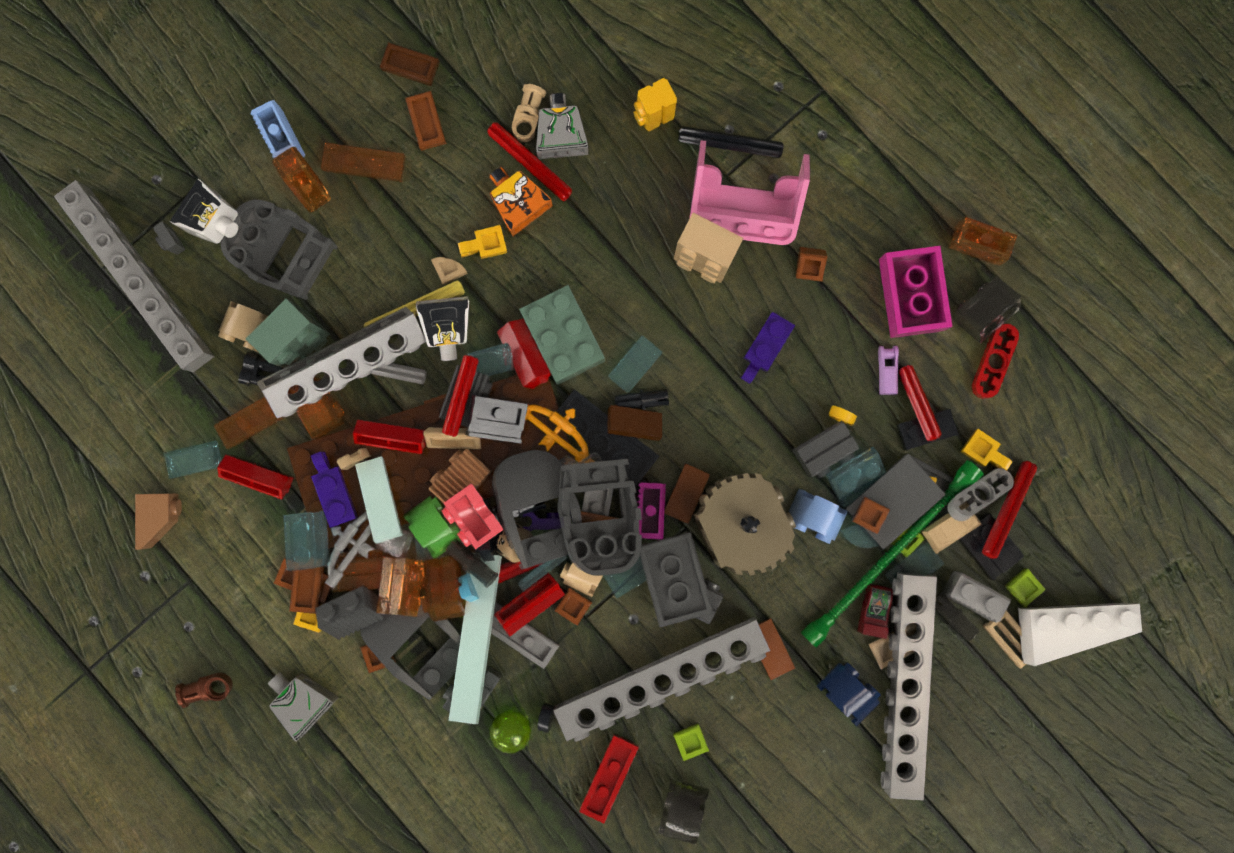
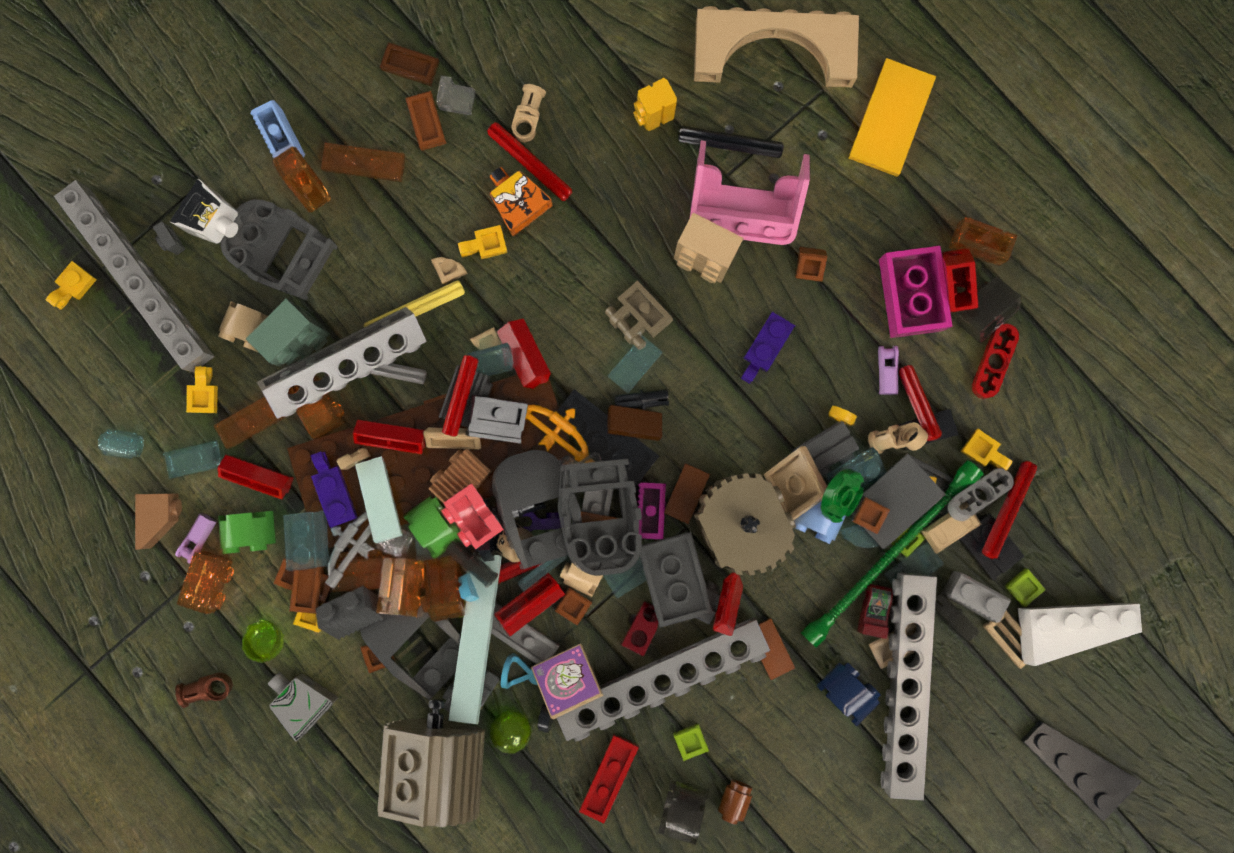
(73, 282): none -> yellow plate
(120, 444): none -> clear light blue brick
(198, 534): none -> lavender bar
(202, 396): none -> yellow plate
(205, 582): none -> clear orange brick
(246, 530): none -> bright green cylinder
(251, 366): black piece -> none
(262, 641): none -> clear neon green hair
(431, 770): none -> dark tan piece
(444, 323): torso -> none
(455, 97): none -> clear panel
(486, 339): none -> tan tile
(504, 677): none -> medium azure piece
(560, 130): light grey torso -> none
(562, 335): sand green brick -> none
(566, 681): none -> tile
(641, 630): none -> dark red leg
(644, 309): none -> dark tan plate
(728, 605): none -> red slope
(735, 801): none -> dark orange brick
(798, 482): none -> tan tile
(826, 36): none -> tan arch
(842, 495): none -> green tile
(892, 117): none -> yellow tile
(898, 437): none -> tan connector
(960, 272): none -> red torso
(1087, 775): none -> black wing

